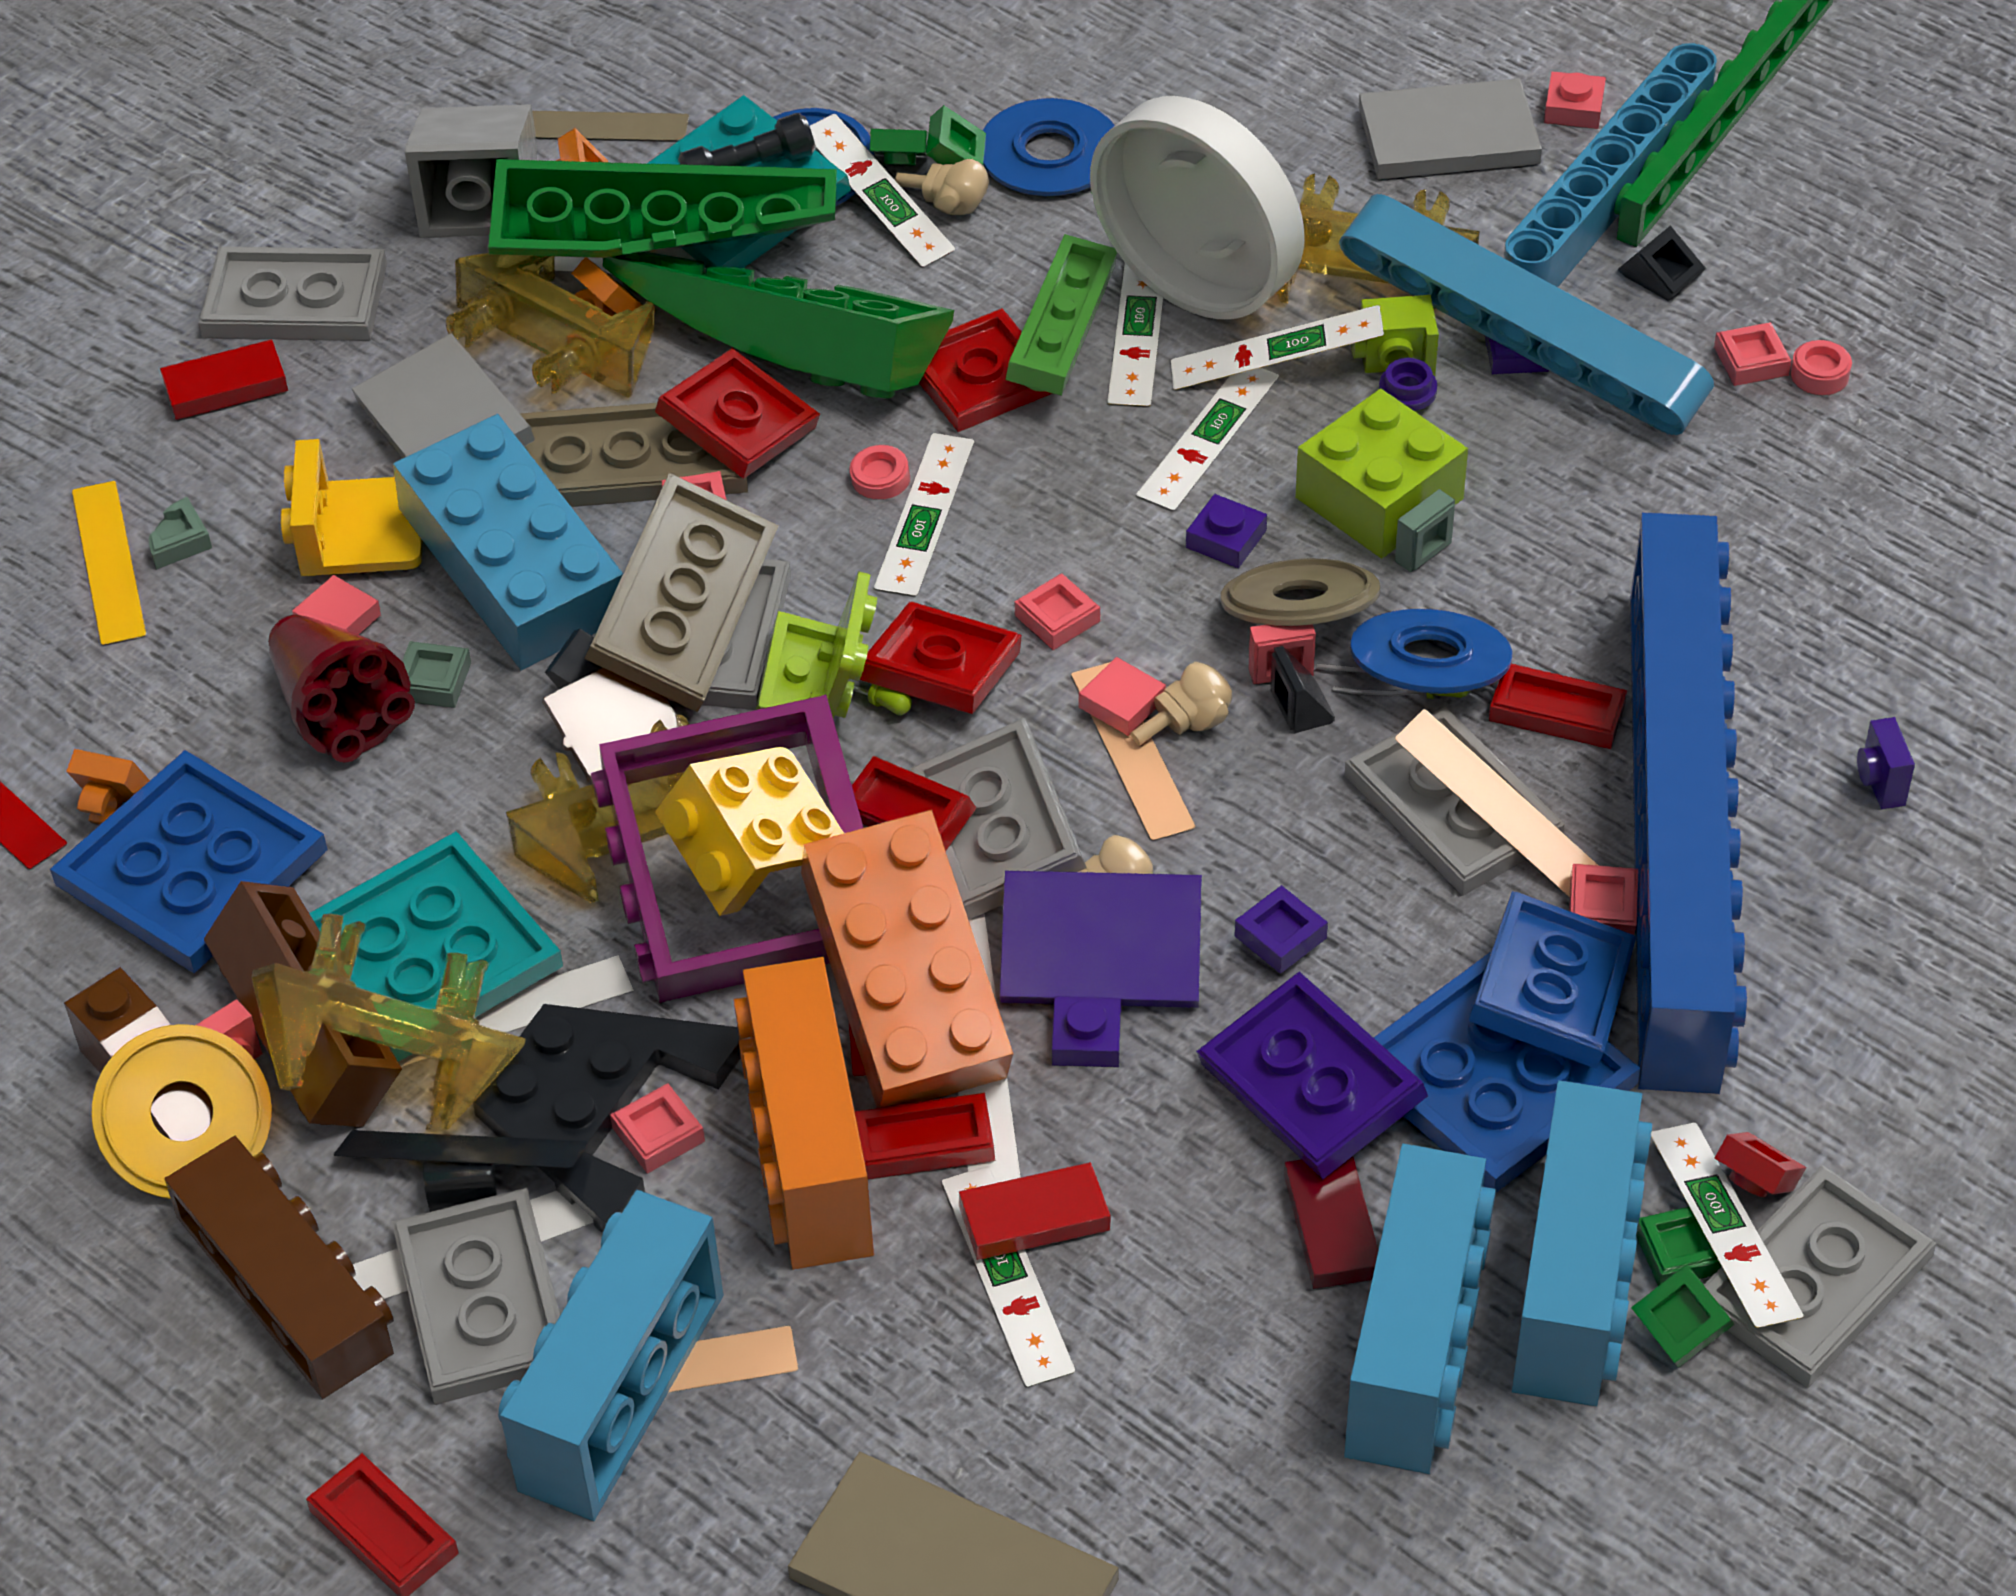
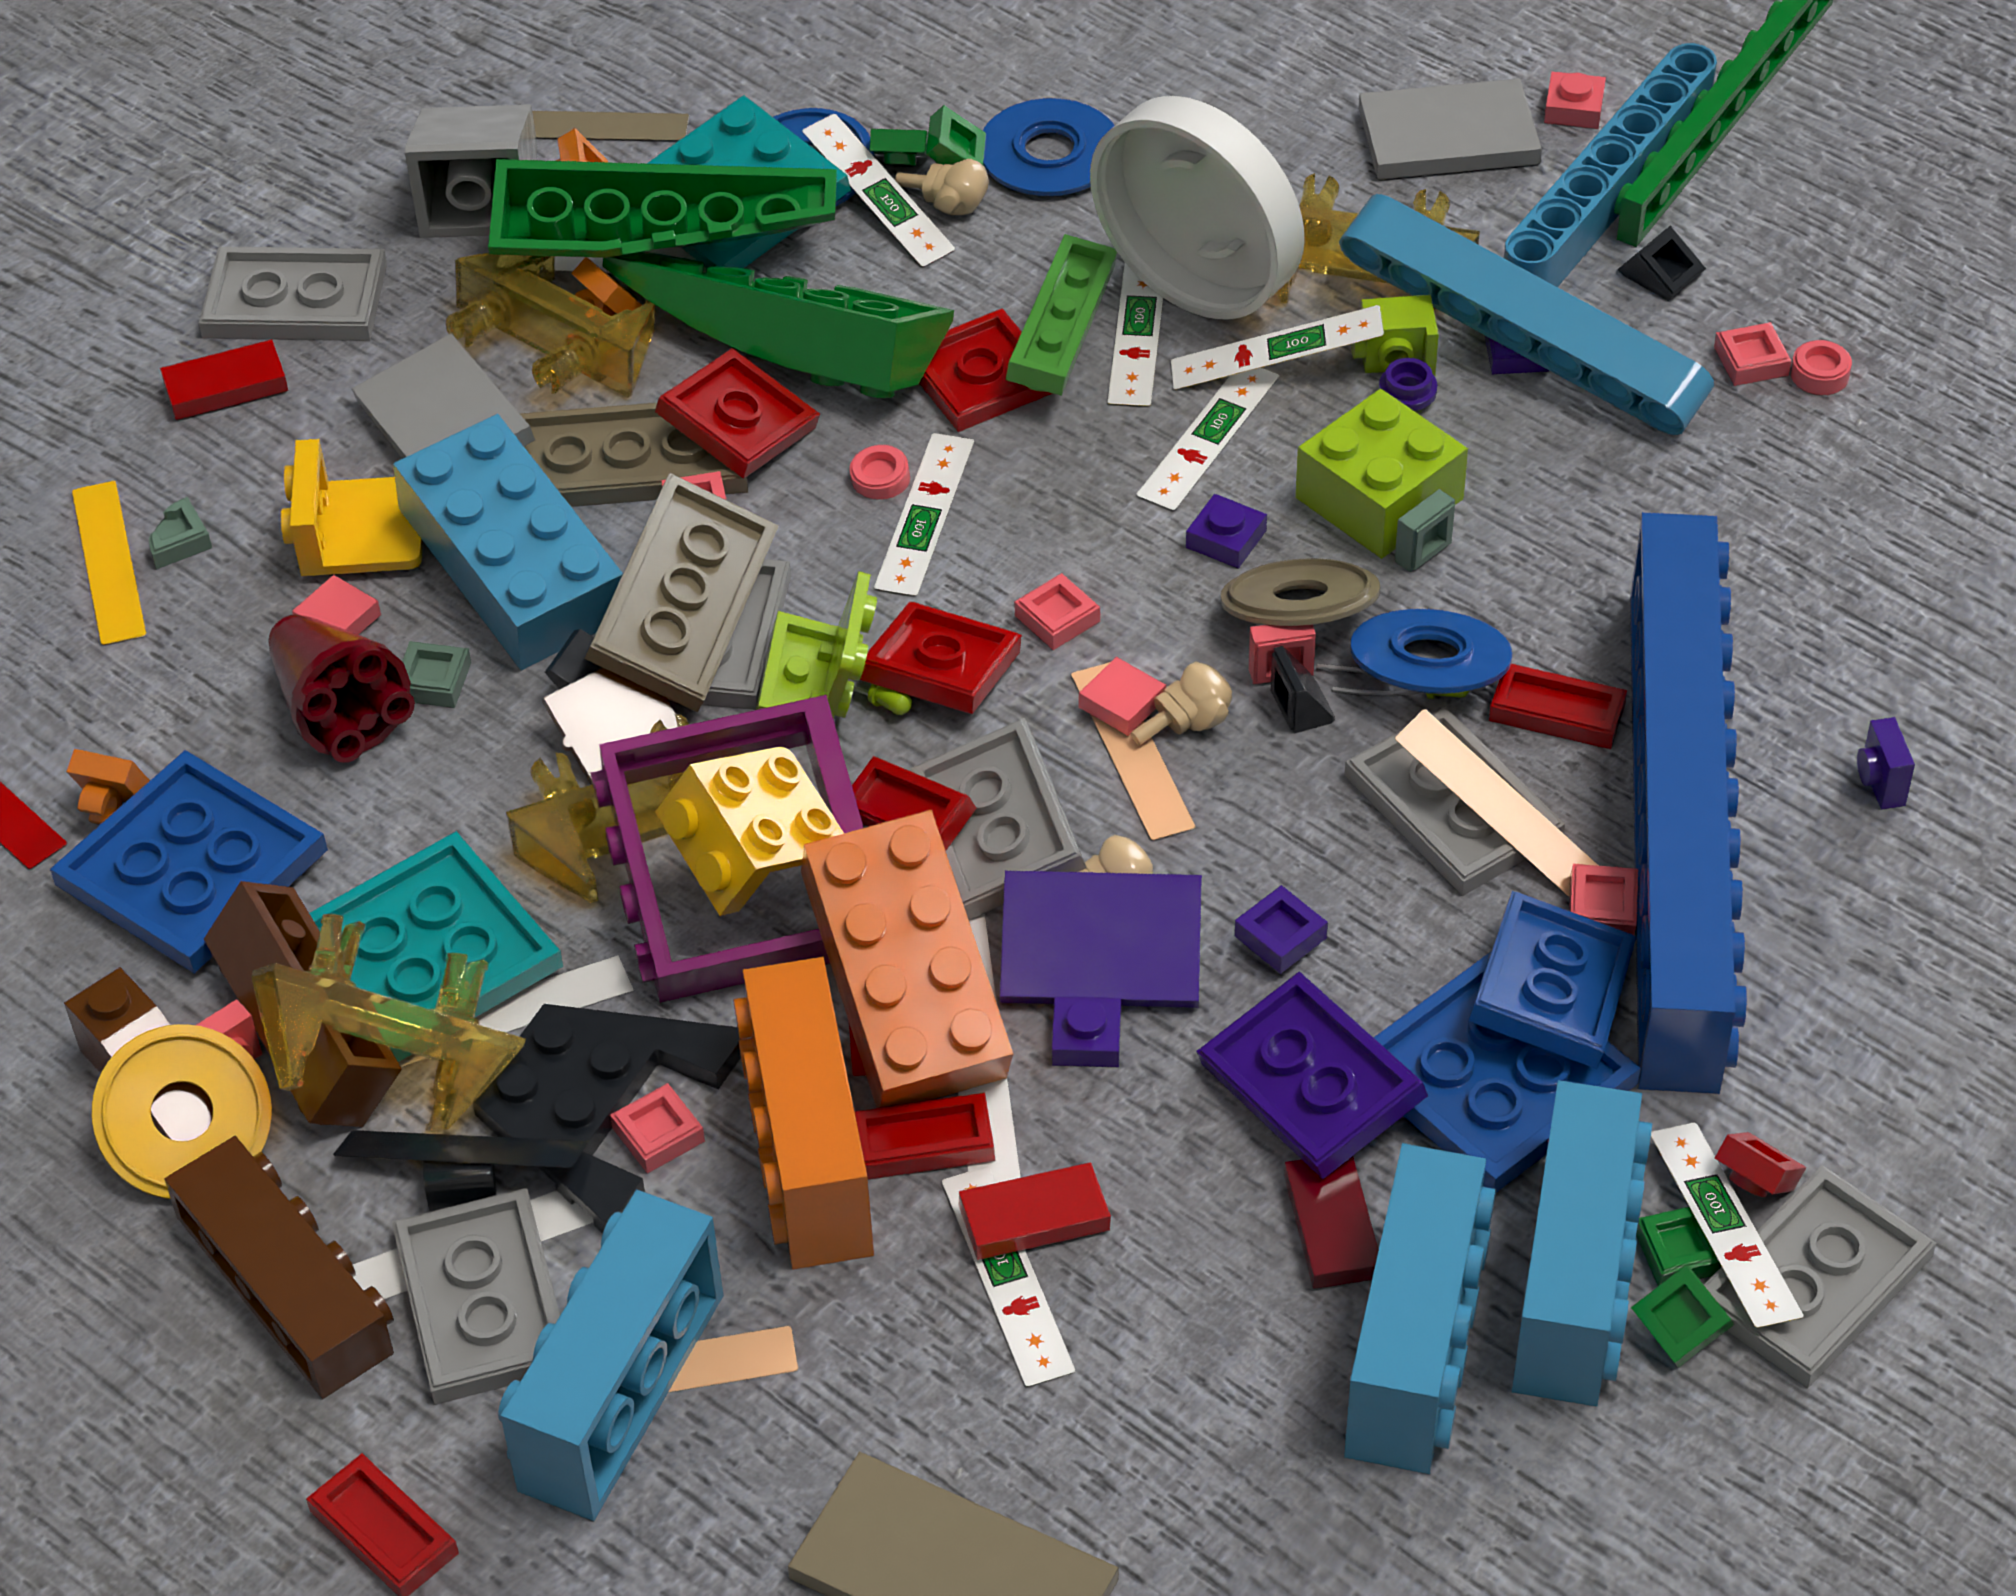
(788, 139): black piece -> none

